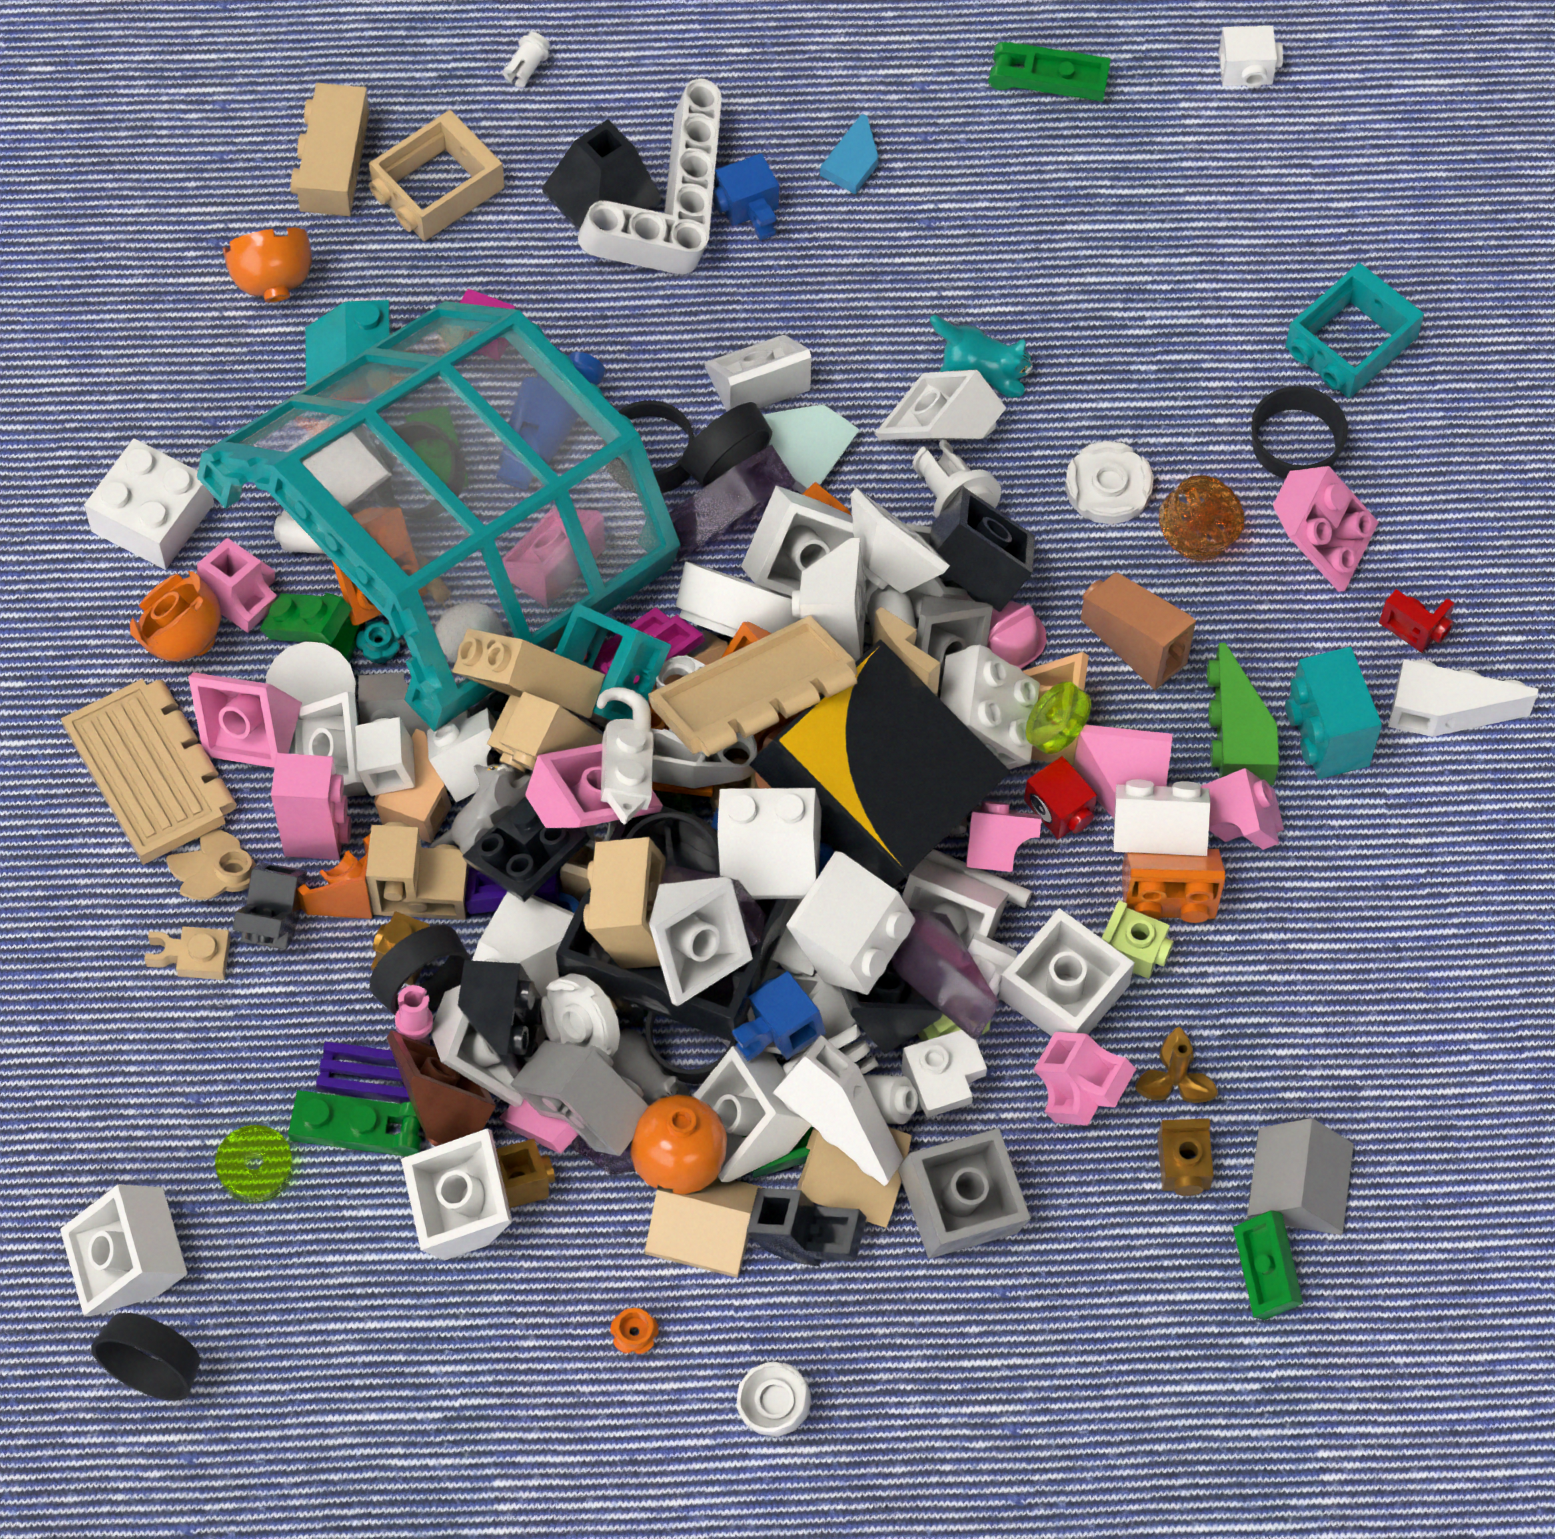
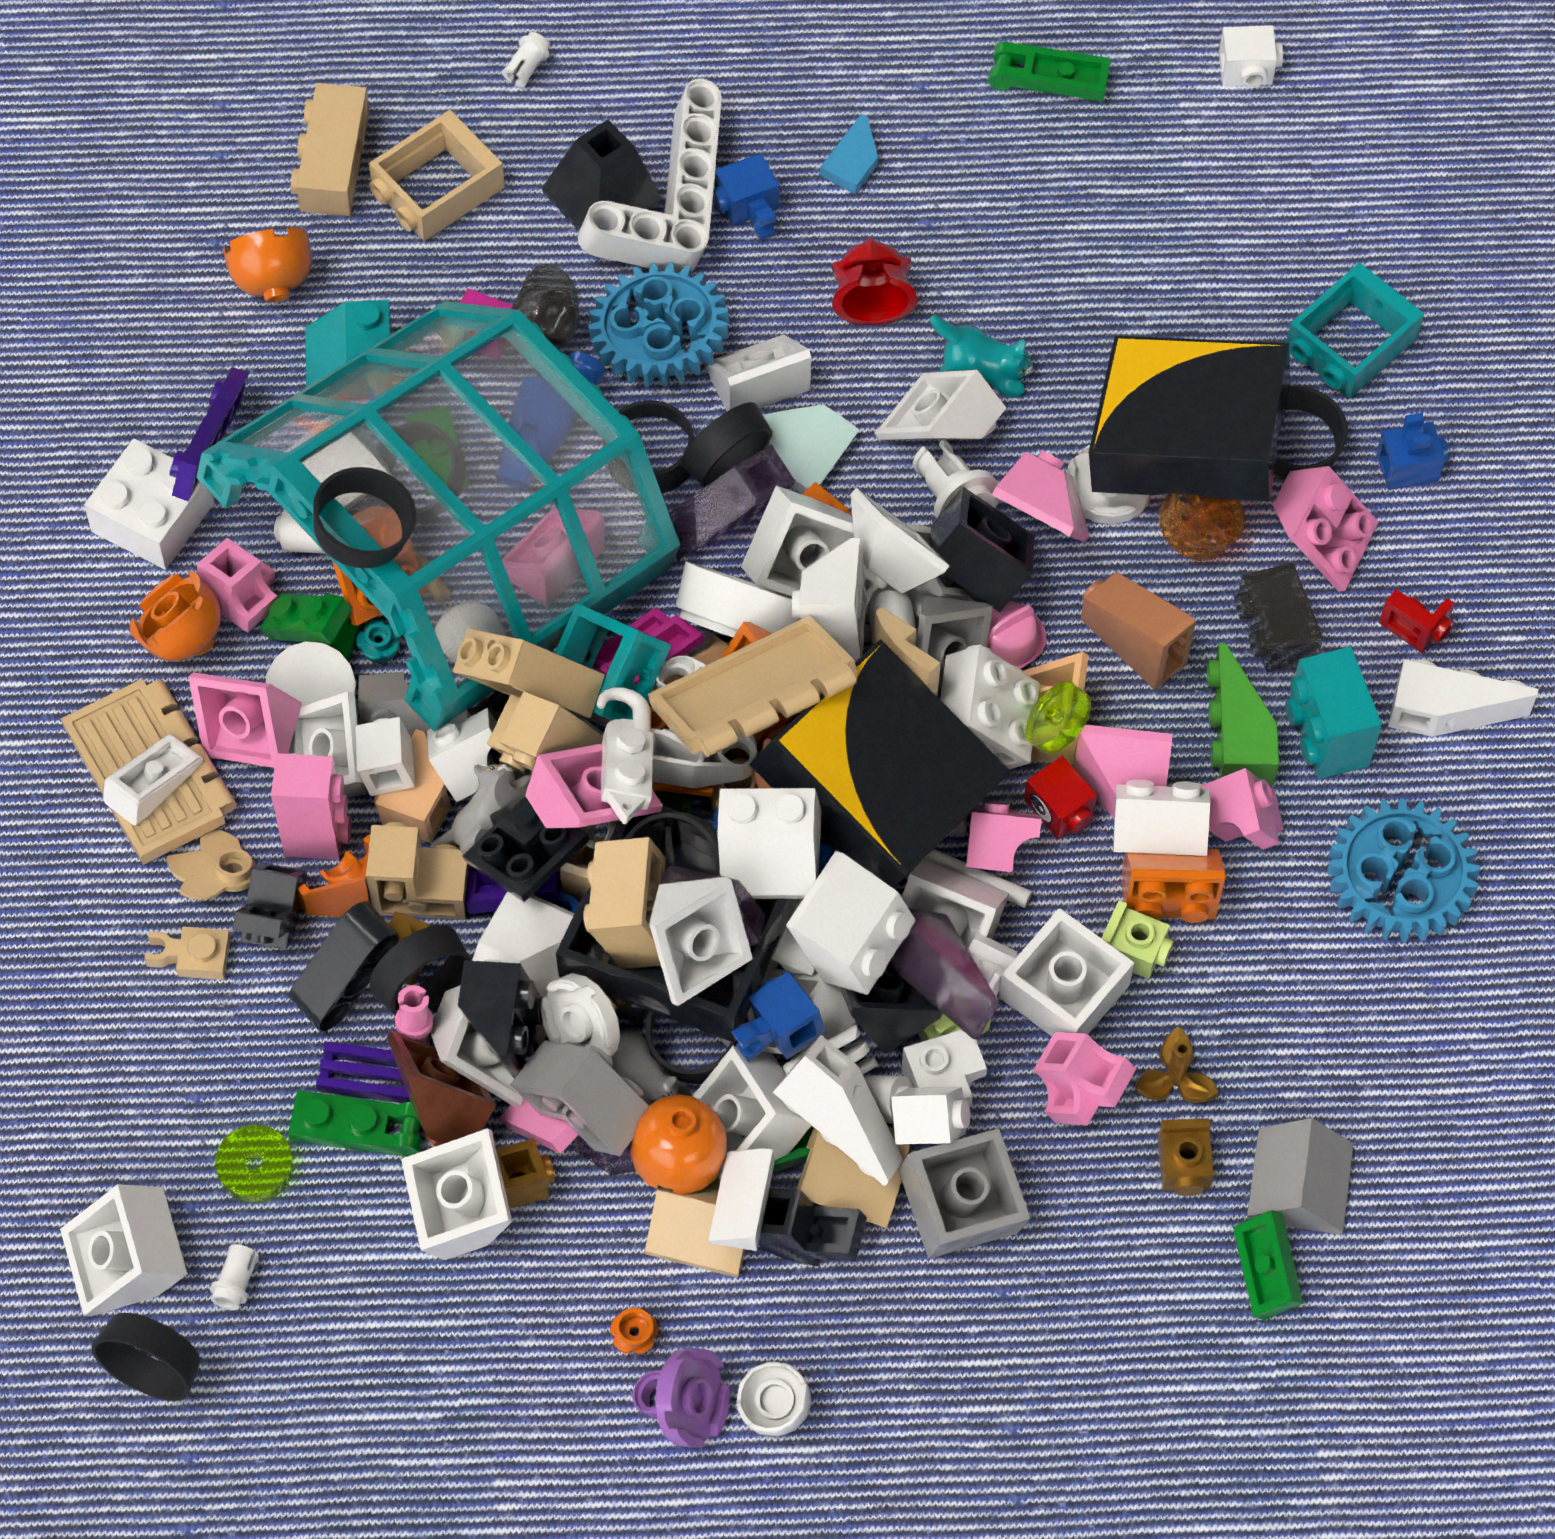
(150, 778): none -> white slope
(224, 403): none -> dark purple plate
(234, 1277): none -> white pin
(343, 966): none -> black beam
(369, 482): none -> black tyre
(550, 302): none -> clear smoke piece
(654, 343): none -> dark azure gear
(688, 1397): none -> medium lavender tile
(742, 1198): none -> white slope
(873, 285): none -> red helmet
(930, 1115): none -> white brick
(1045, 493): none -> bright pink slope
(1190, 417): none -> black tile
(1278, 617): none -> clear smoke brick
(1364, 850): none -> dark azure gear
(1411, 453): none -> blue brick

